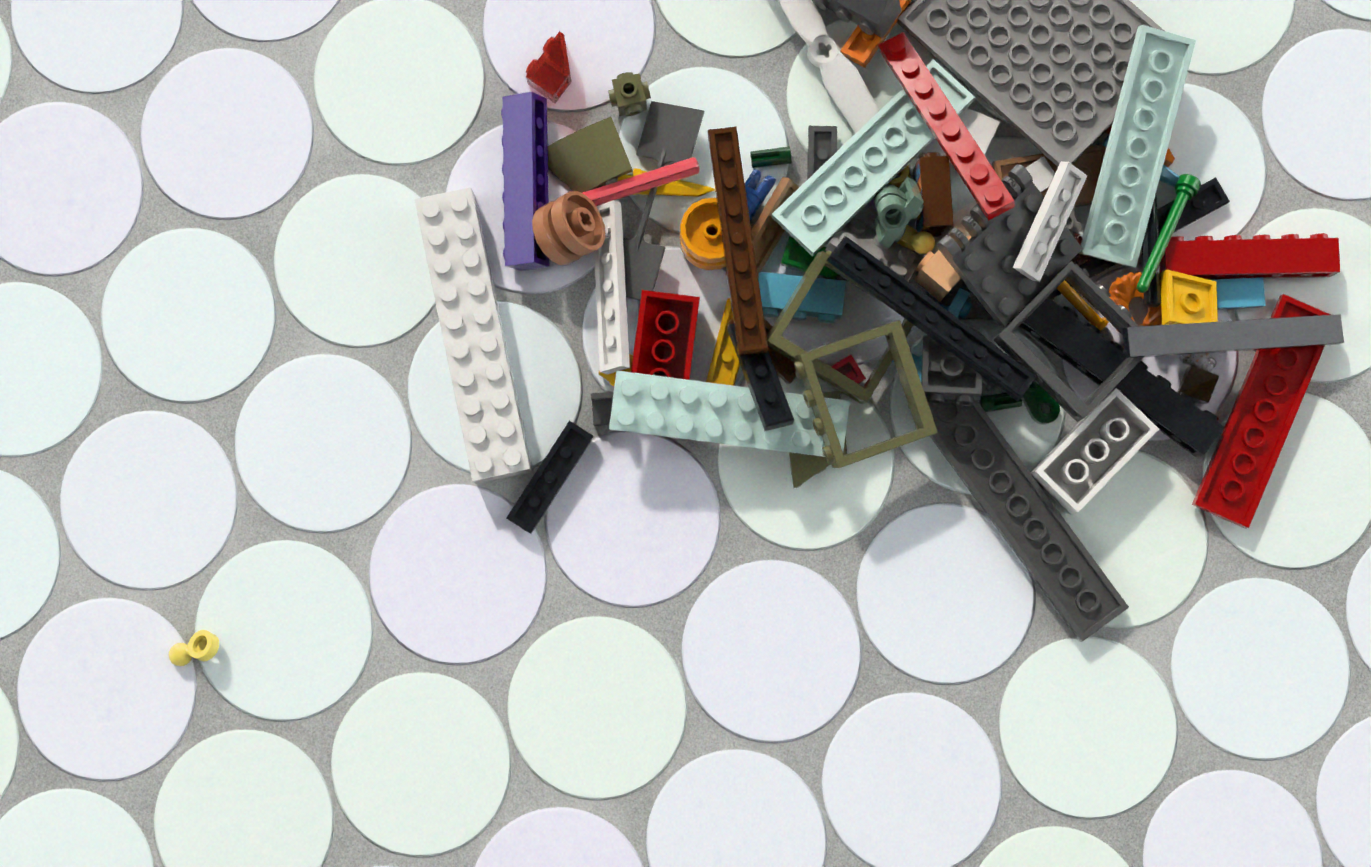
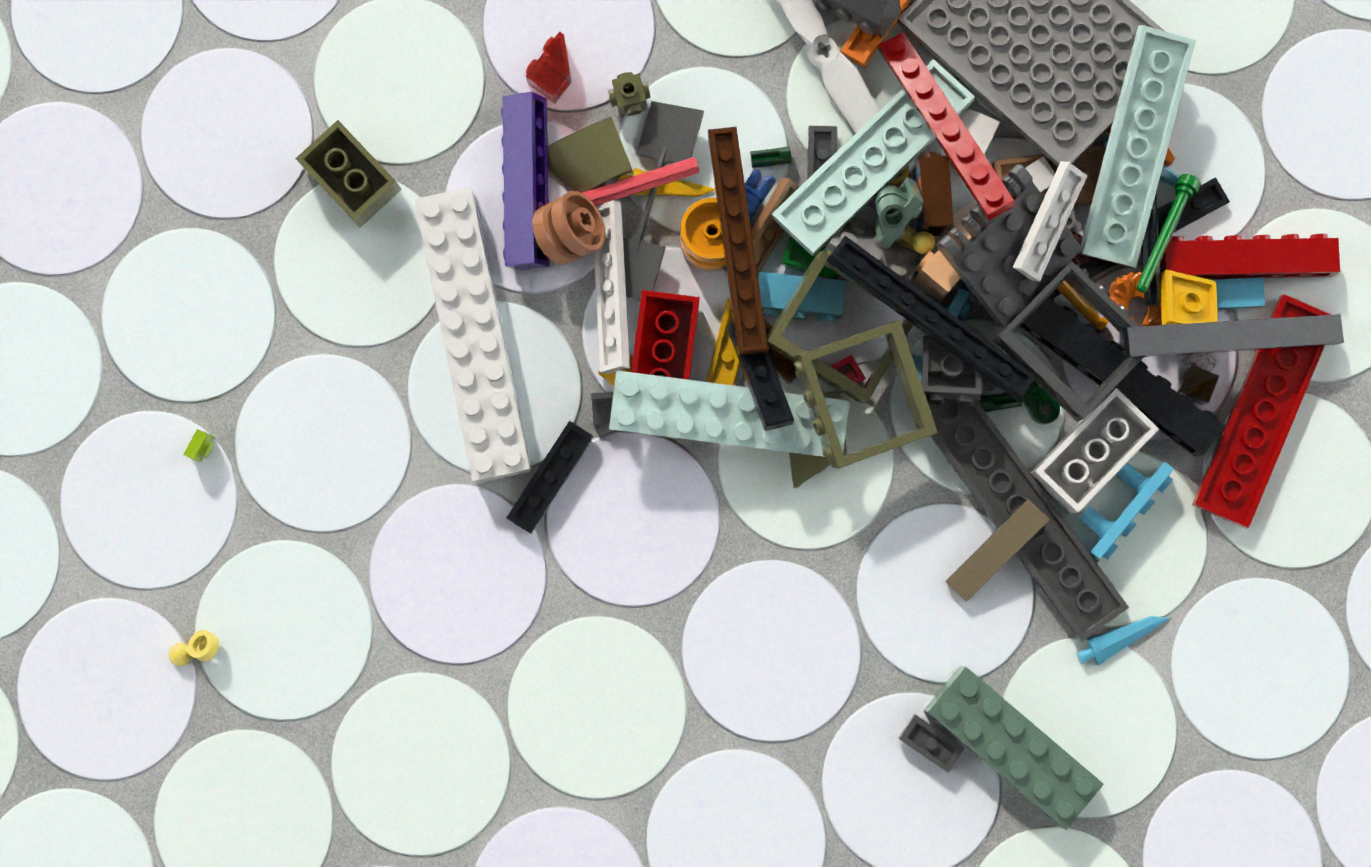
(199, 446): none -> lime plate
(348, 173): none -> olive brick
(931, 743): none -> dark grey plate
(997, 549): none -> dark tan tile
(1013, 747): none -> sand green brick
(1111, 642): none -> medium azure bar
(1145, 489): none -> medium azure plate

